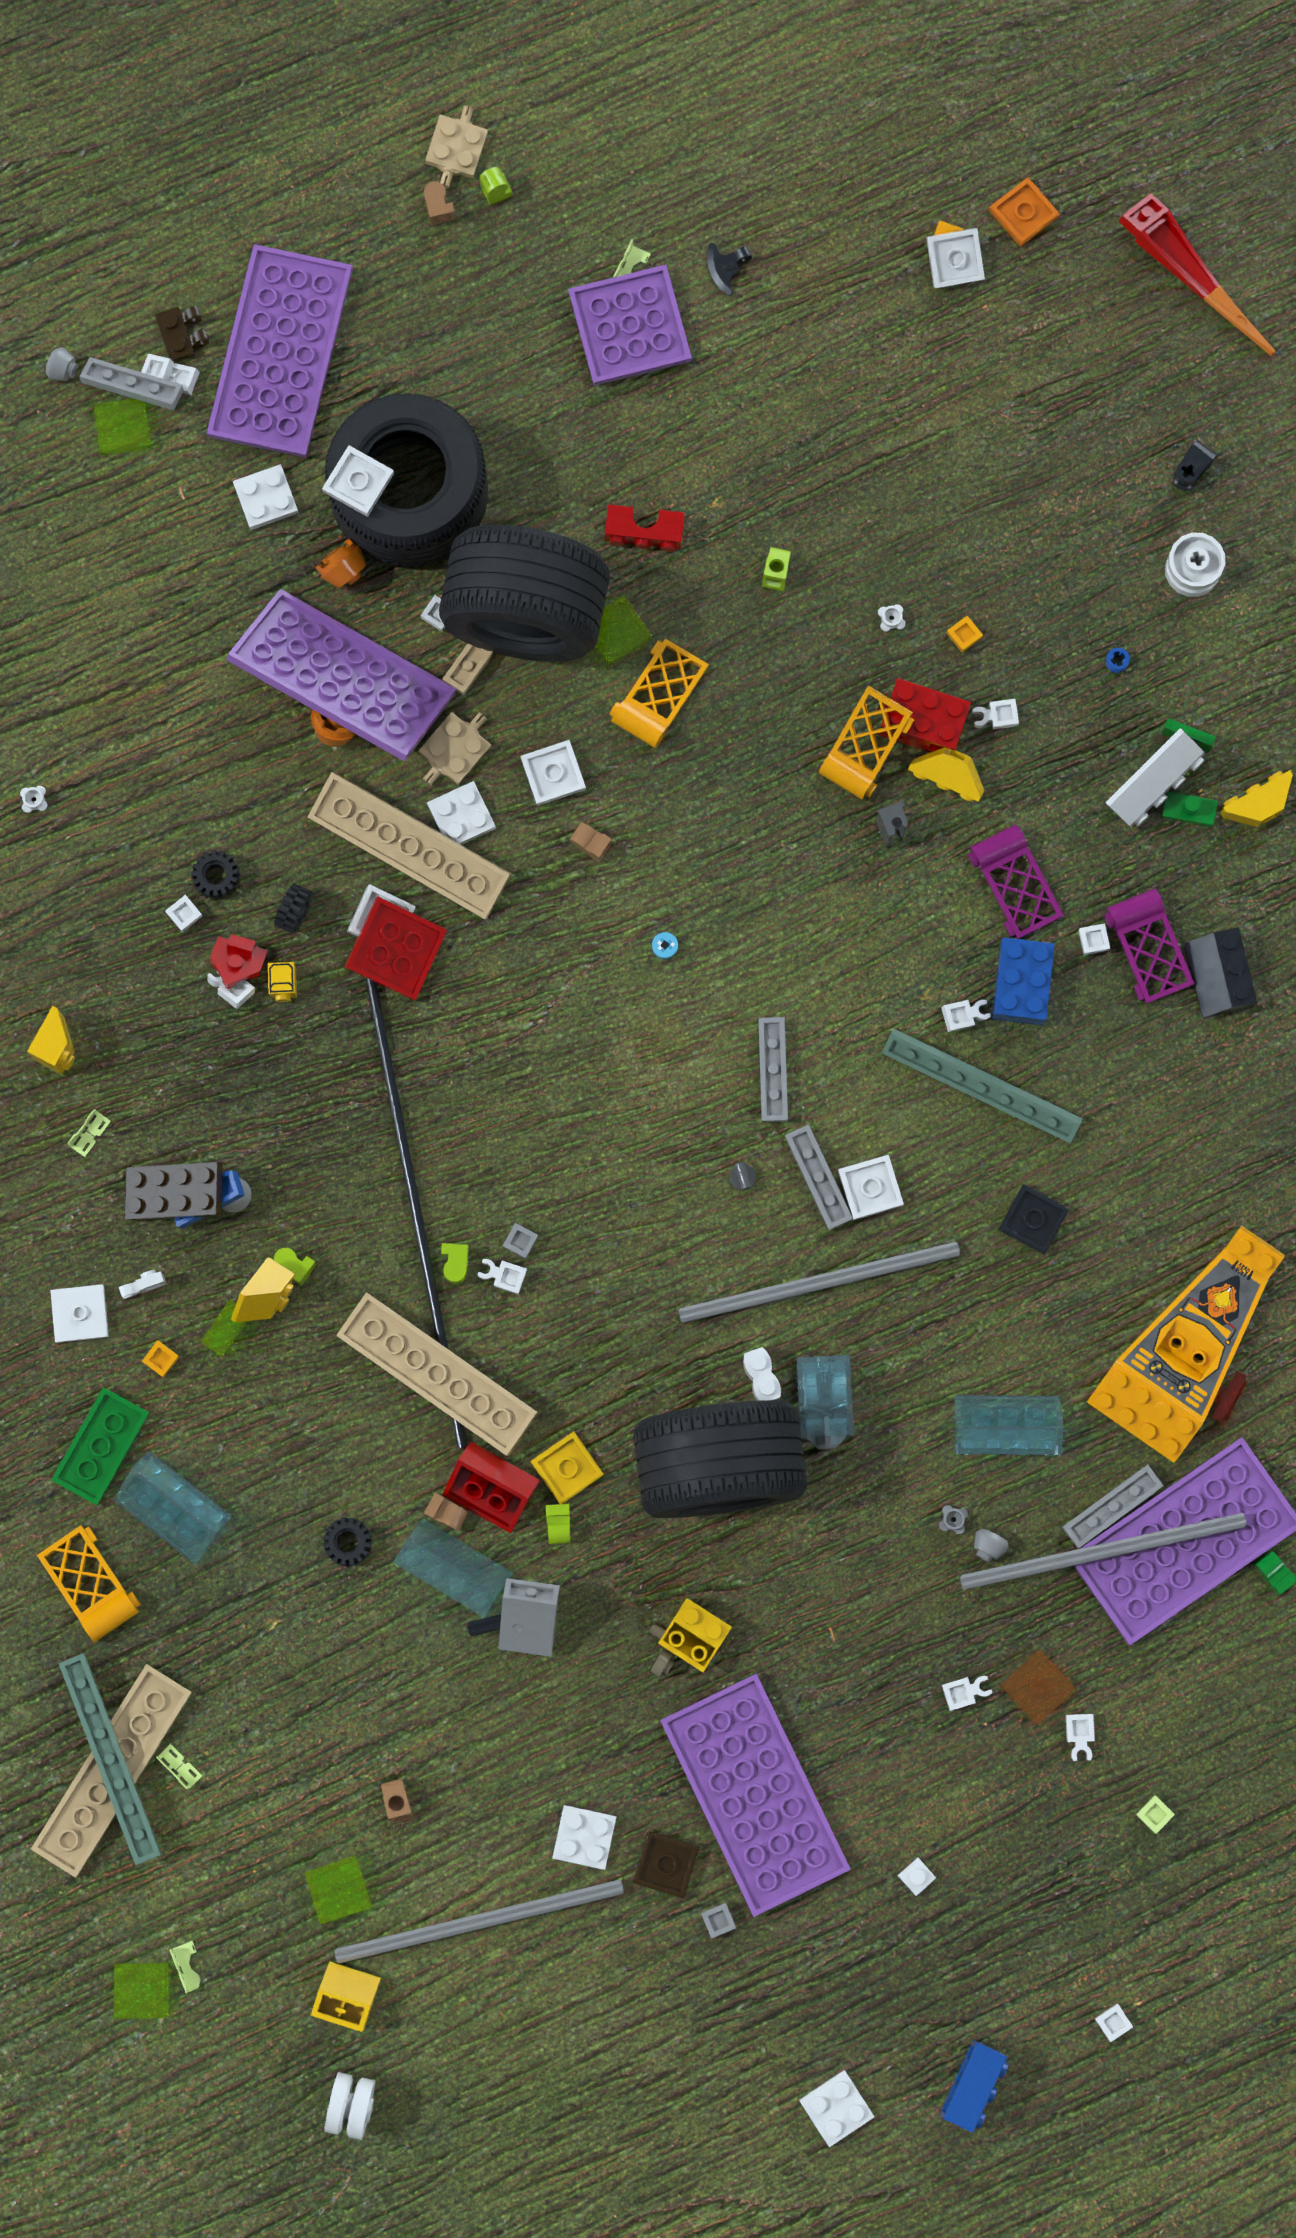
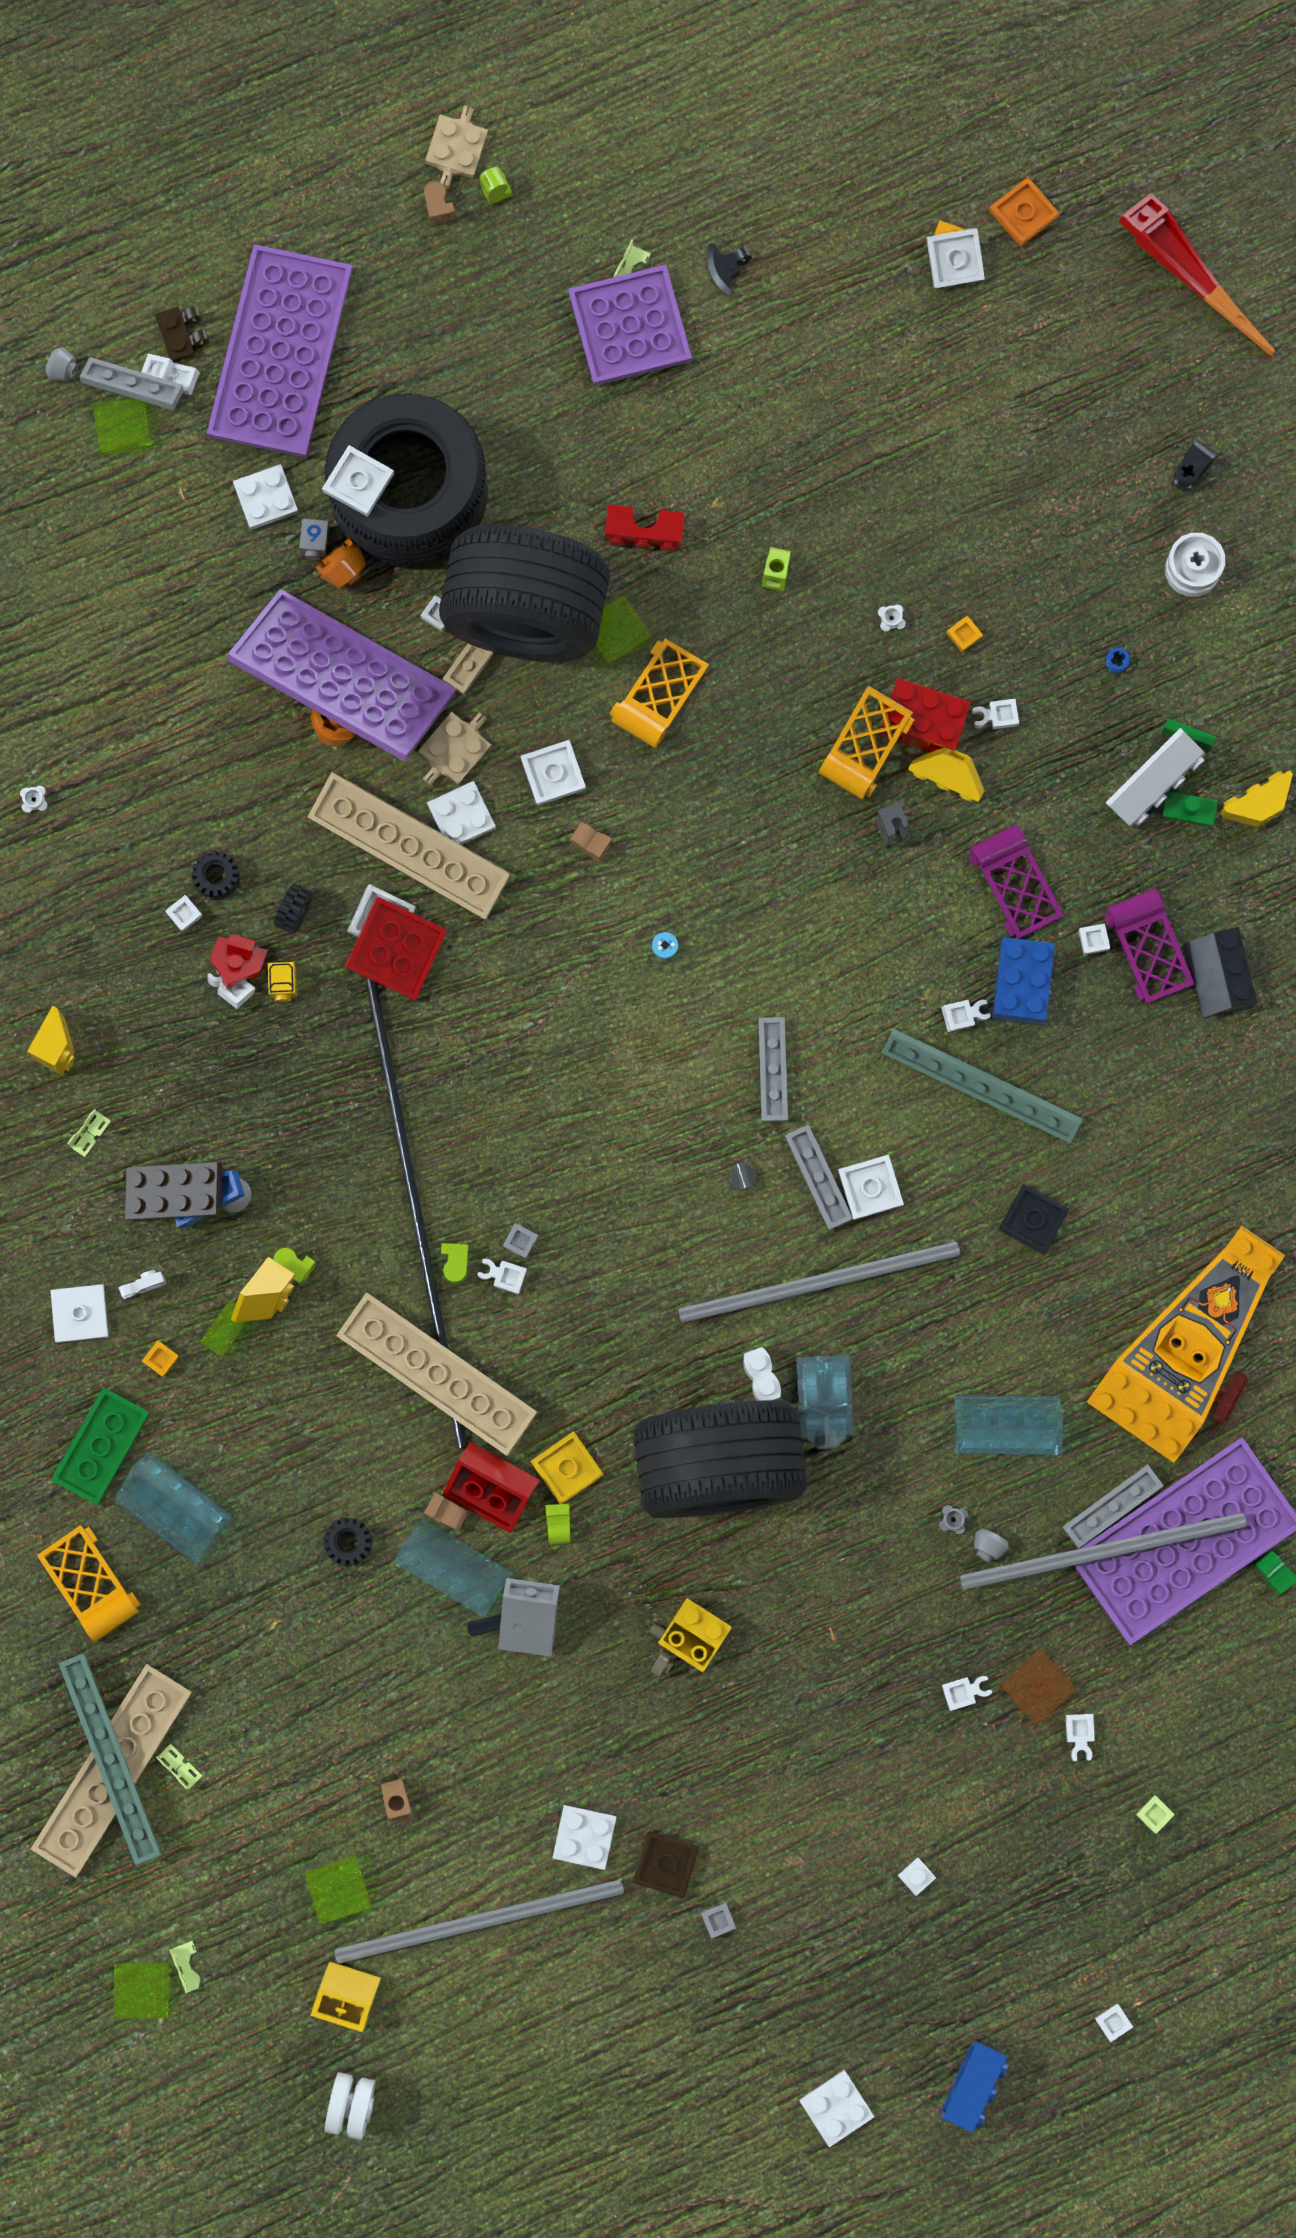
(314, 539): none -> light grey brick
(755, 1795): medium lavender plate -> none

